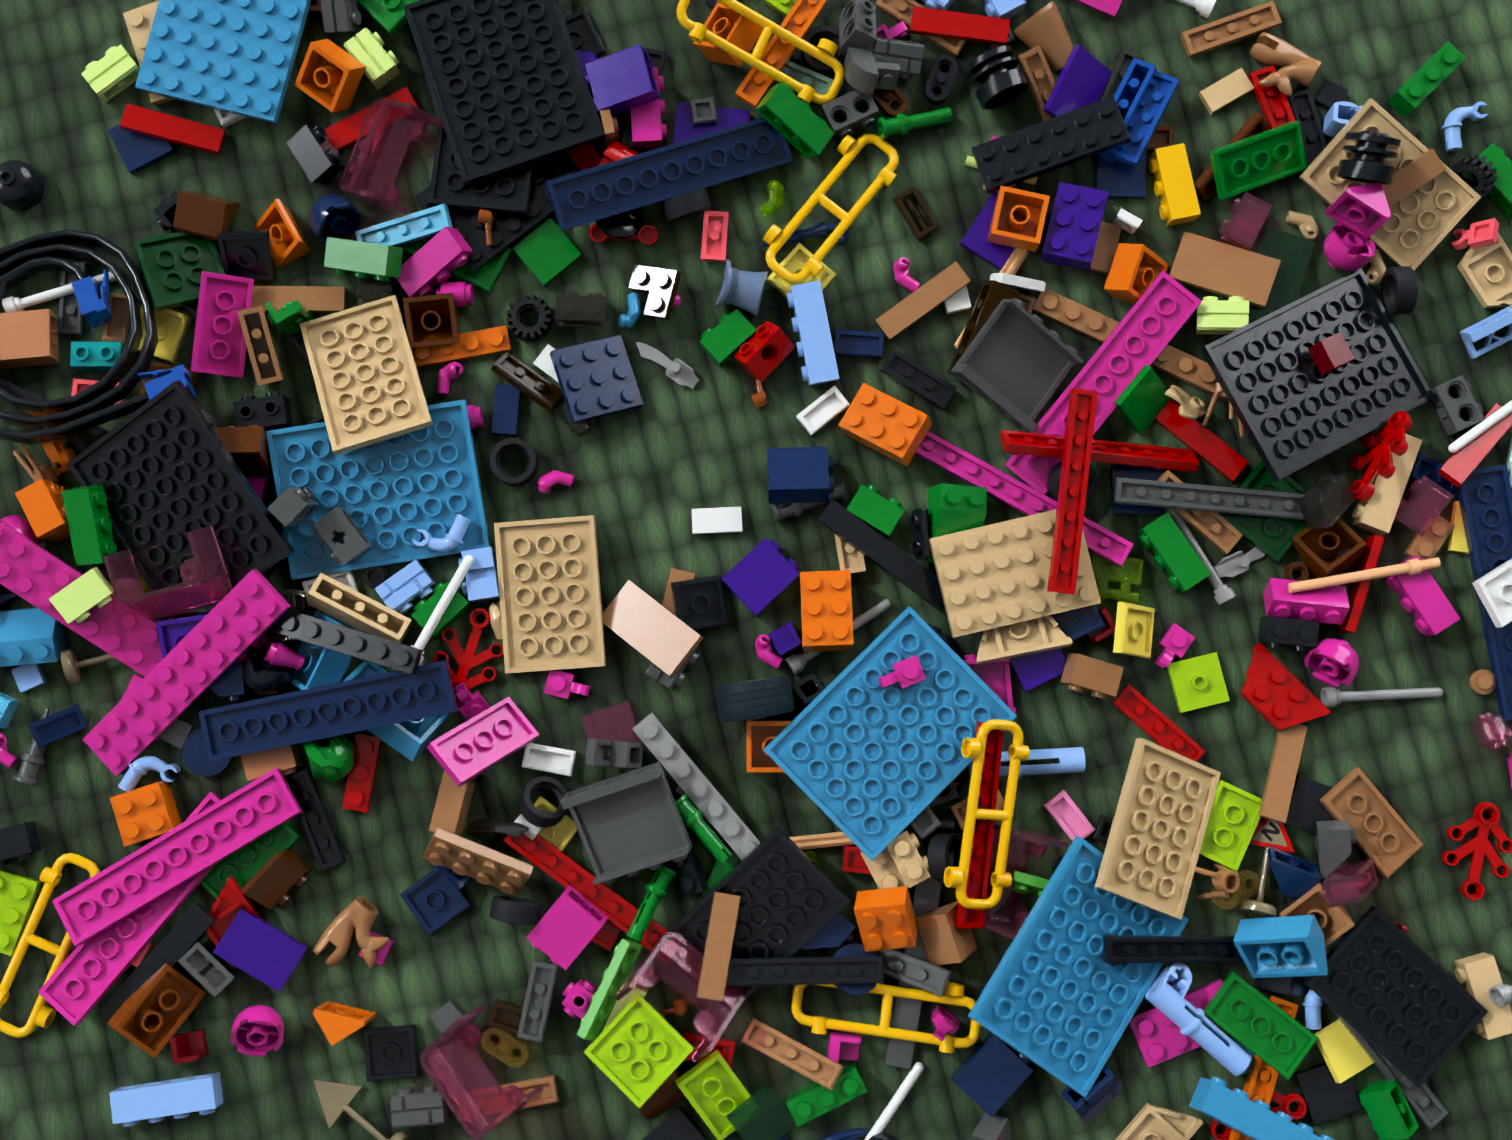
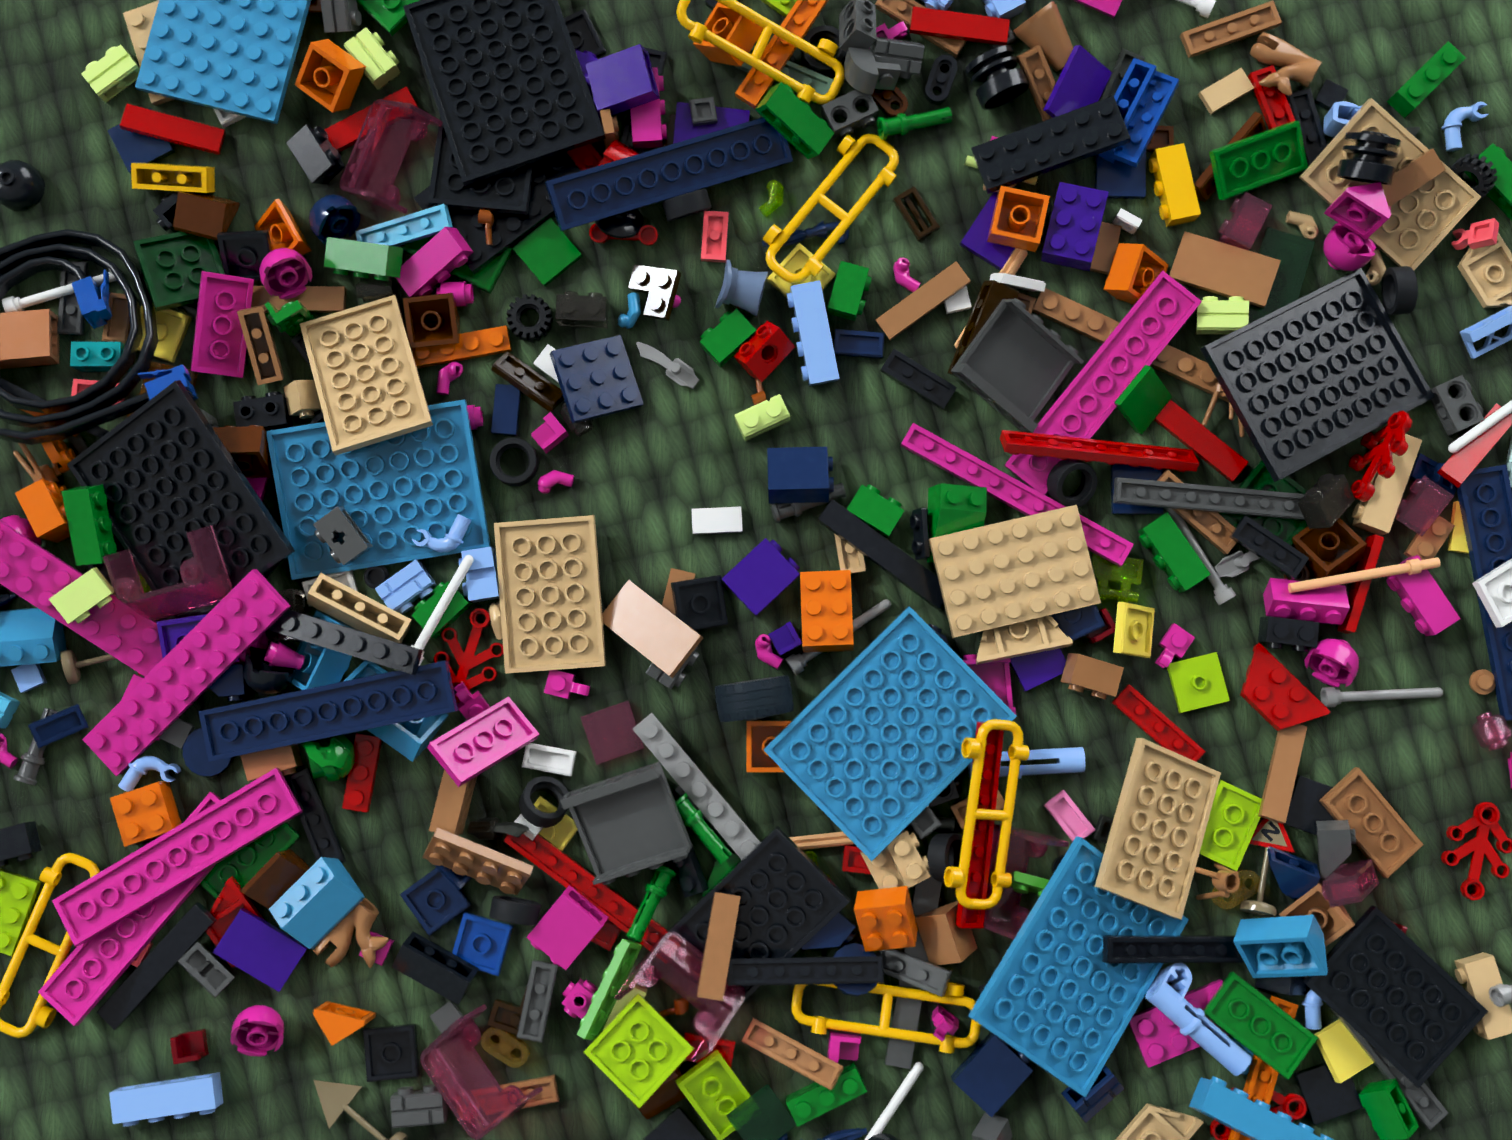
(157, 1010): dark orange slope -> none
(173, 177): none -> yellow brick
(285, 273): none -> dark pink cylinder
(293, 506): dark grey brick -> none
(302, 398): none -> tan brick
(317, 902): none -> dark azure slope
(435, 967): none -> black brick
(482, 942): none -> blue tile
(549, 433): none -> dark pink panel
(614, 753): dark grey brick -> none
(762, 417): none -> yellowish green brick
(807, 690): black brick -> none
(822, 410): white tile -> none
(848, 291): none -> green brick
(885, 424): orange brick -> none
(905, 673): dark pink plate -> none
(1072, 491): red plate -> none
(1190, 406): tan plate -> none
(1269, 547): none -> black plate
(1331, 353): panel -> none

